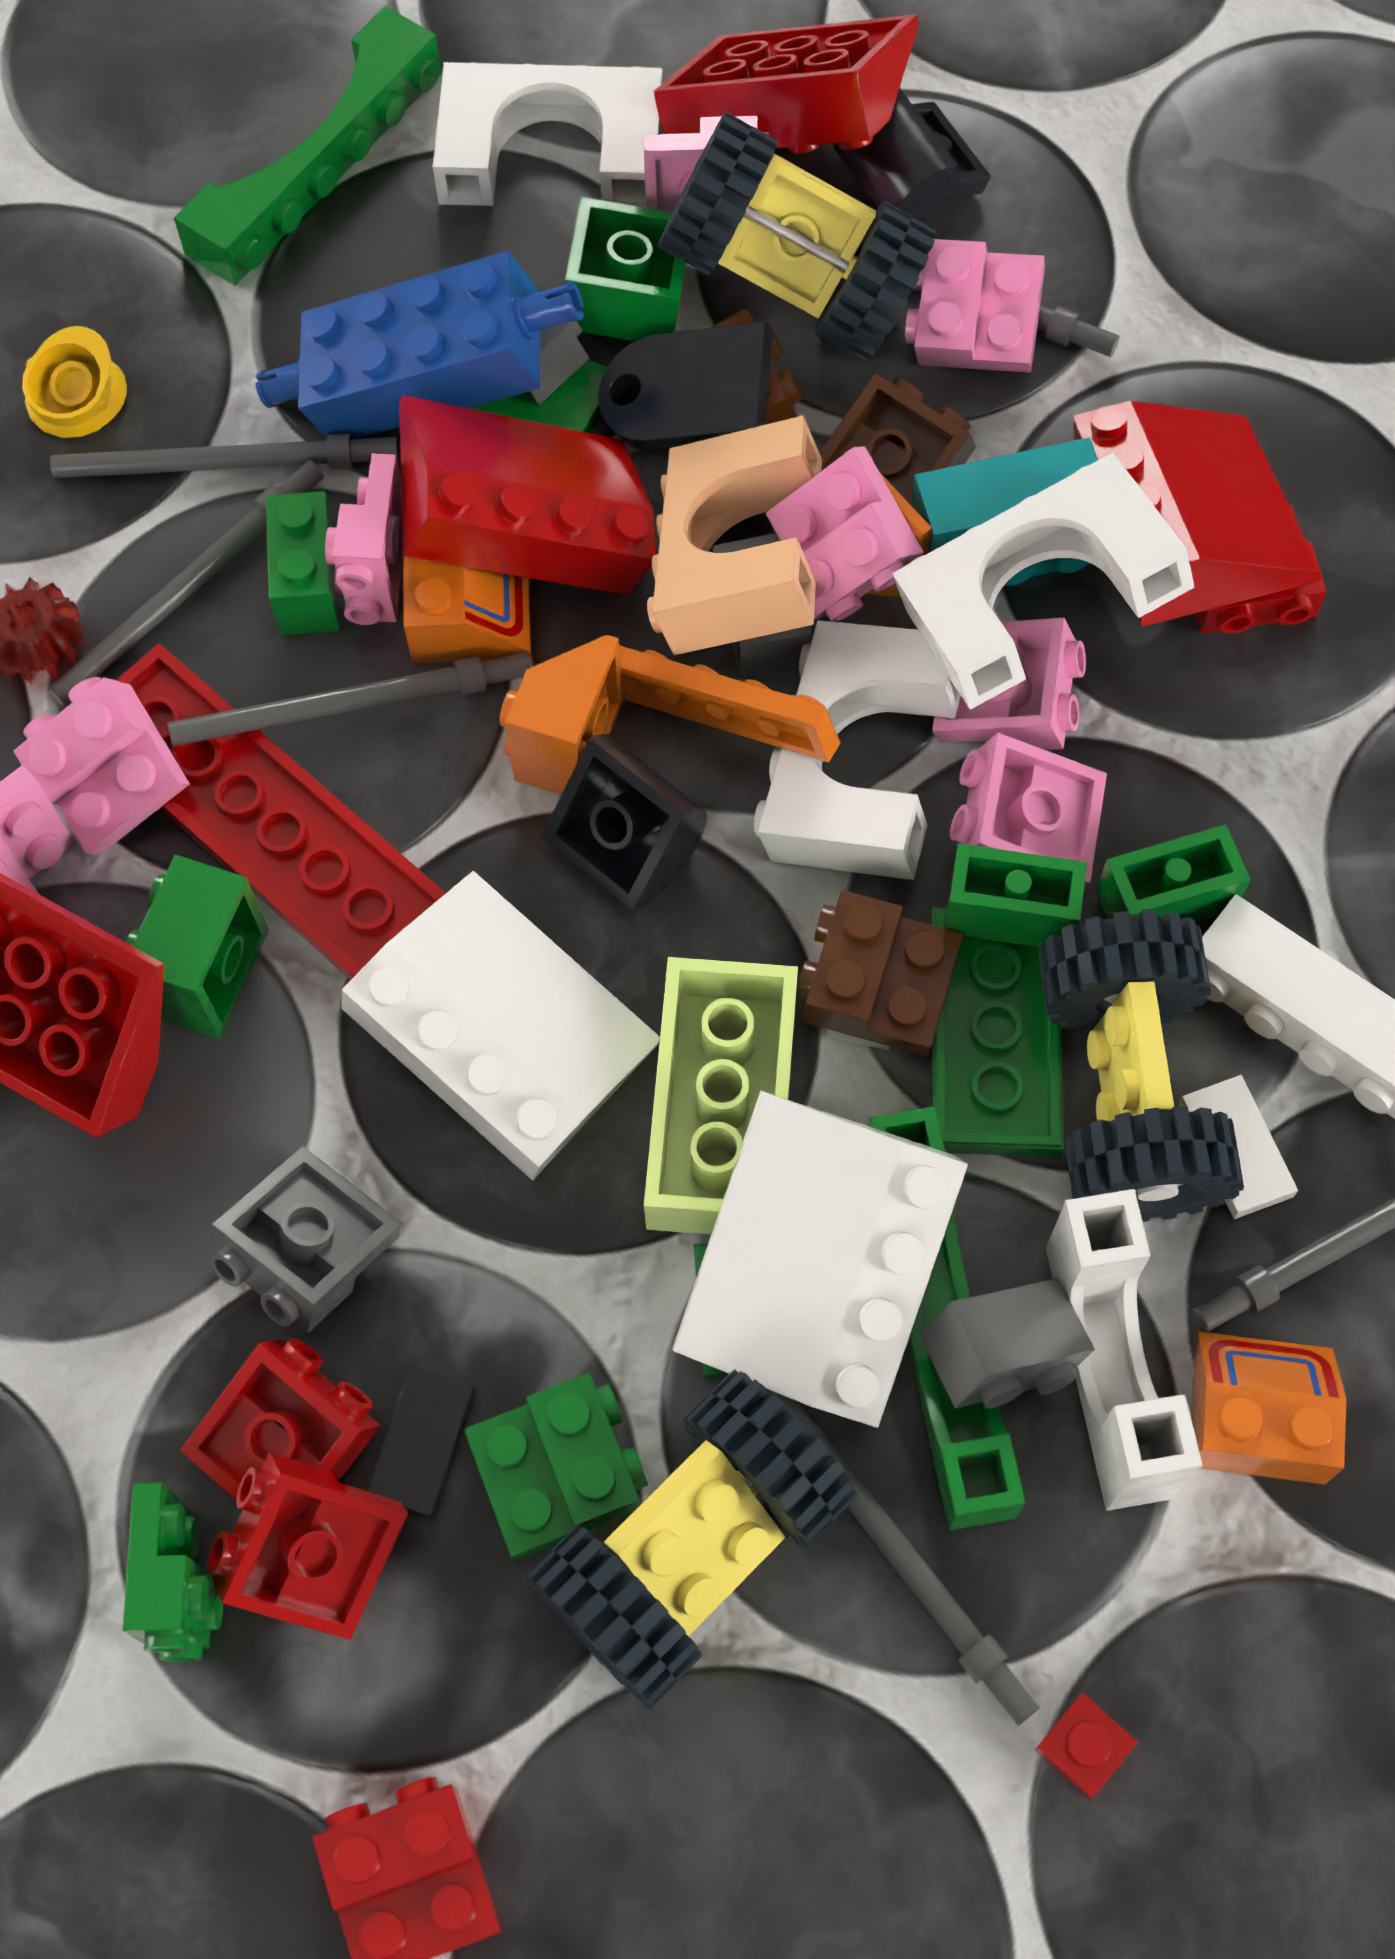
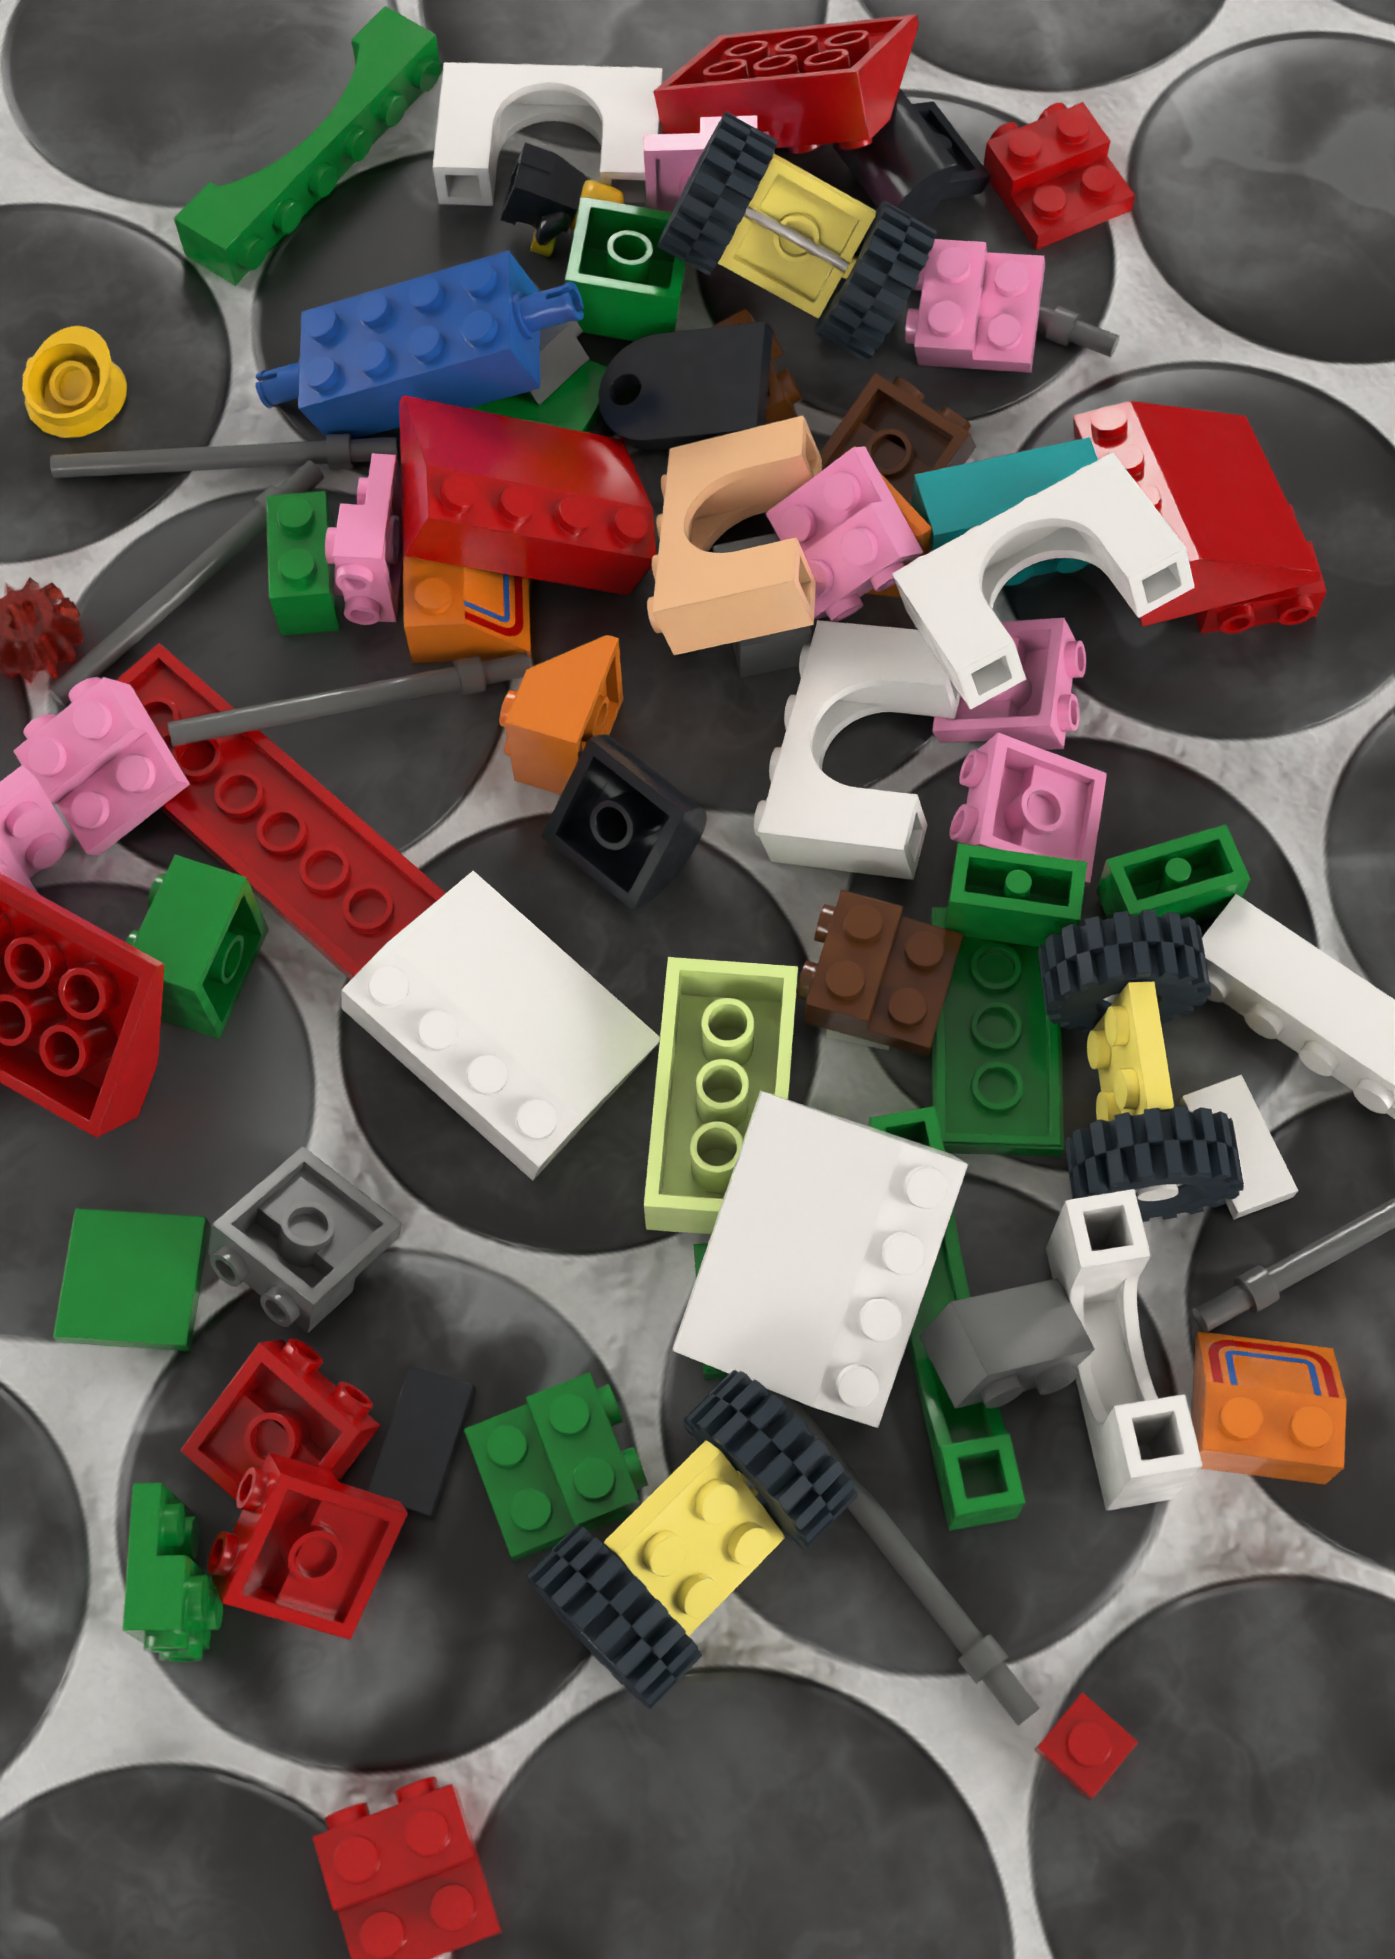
(132, 1279): none -> green tile
(547, 195): none -> black piece
(728, 704): orange plate -> none
(1056, 174): none -> red plate

